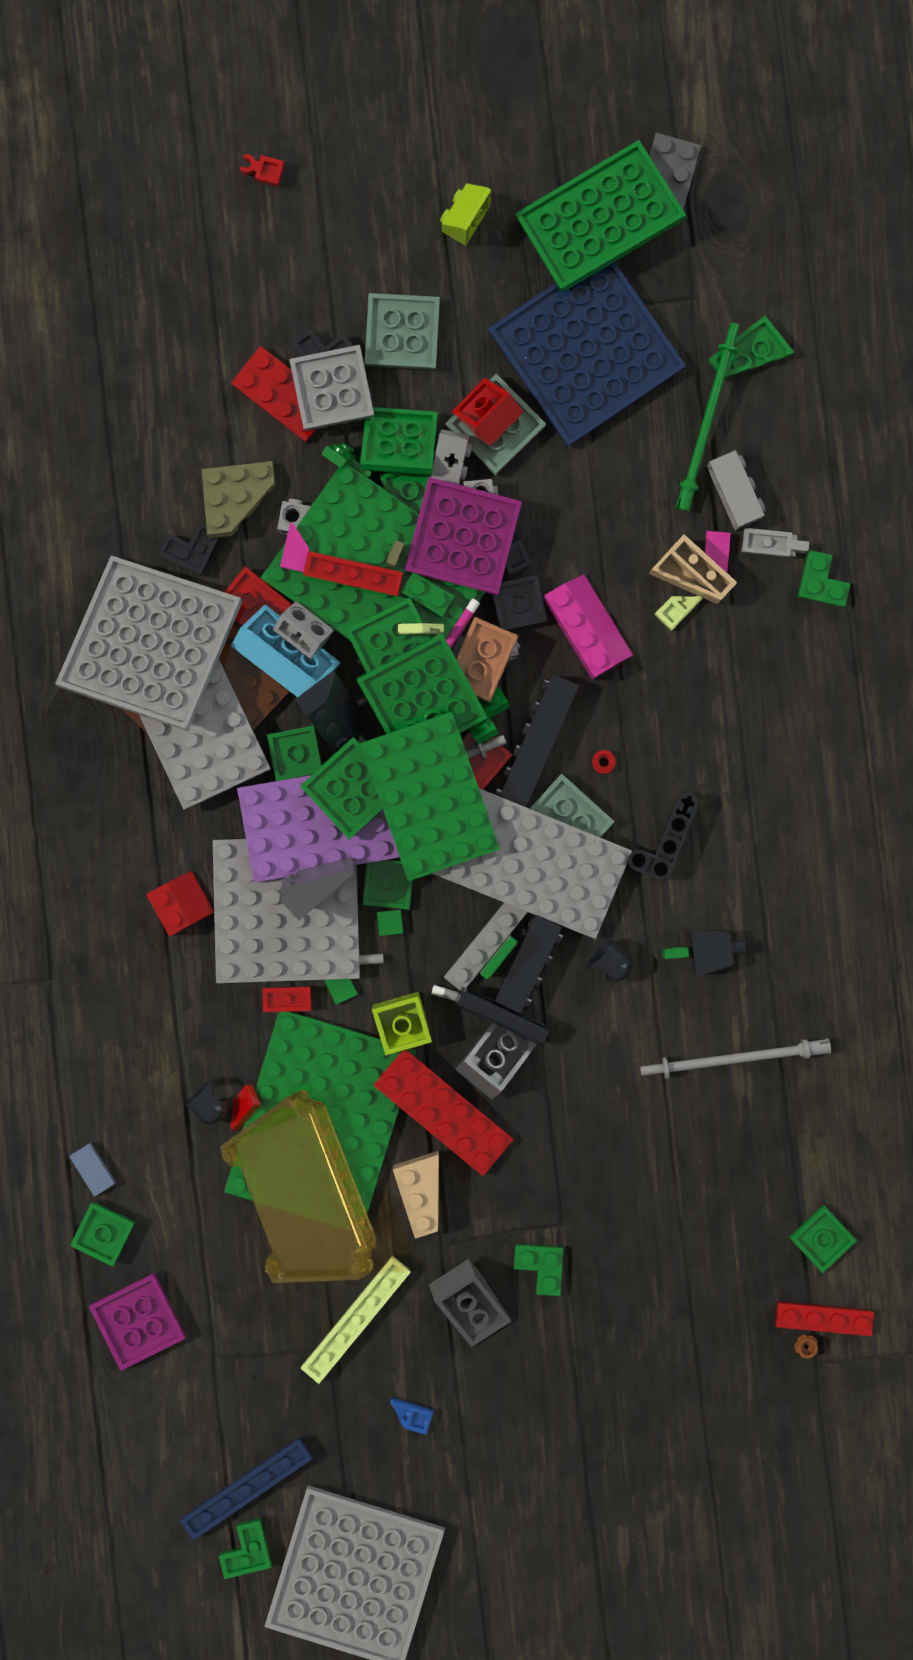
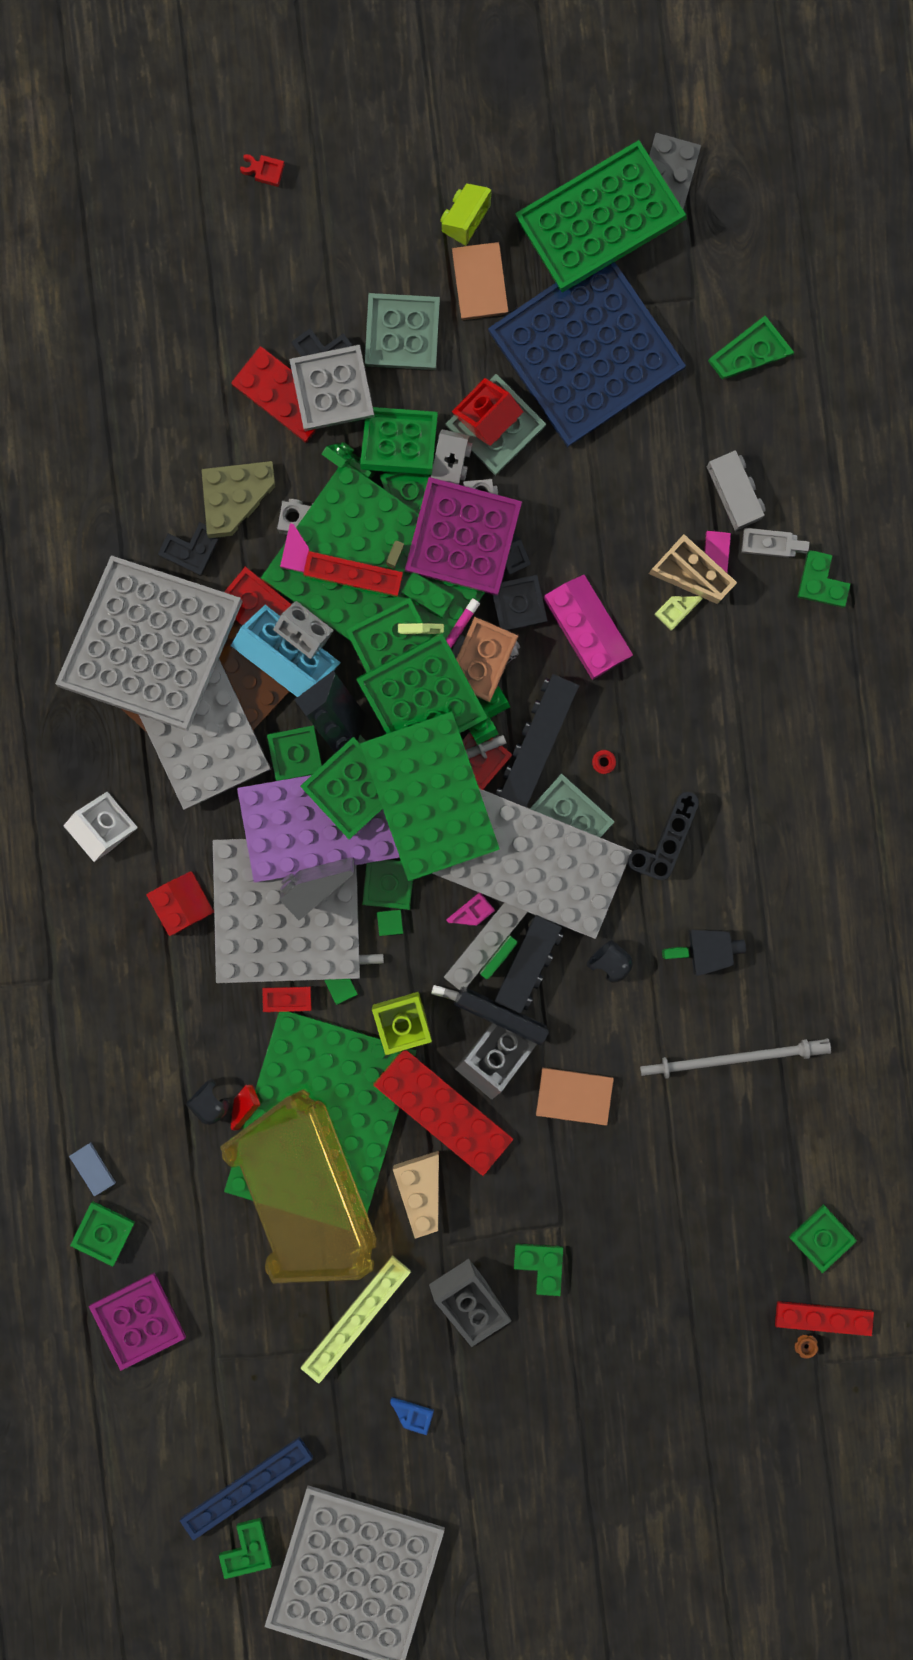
(100, 826): none -> white slope
(472, 912): none -> dark pink tile
(480, 281): none -> nougat tile
(574, 1096): none -> nougat tile
(689, 485): green bar -> none

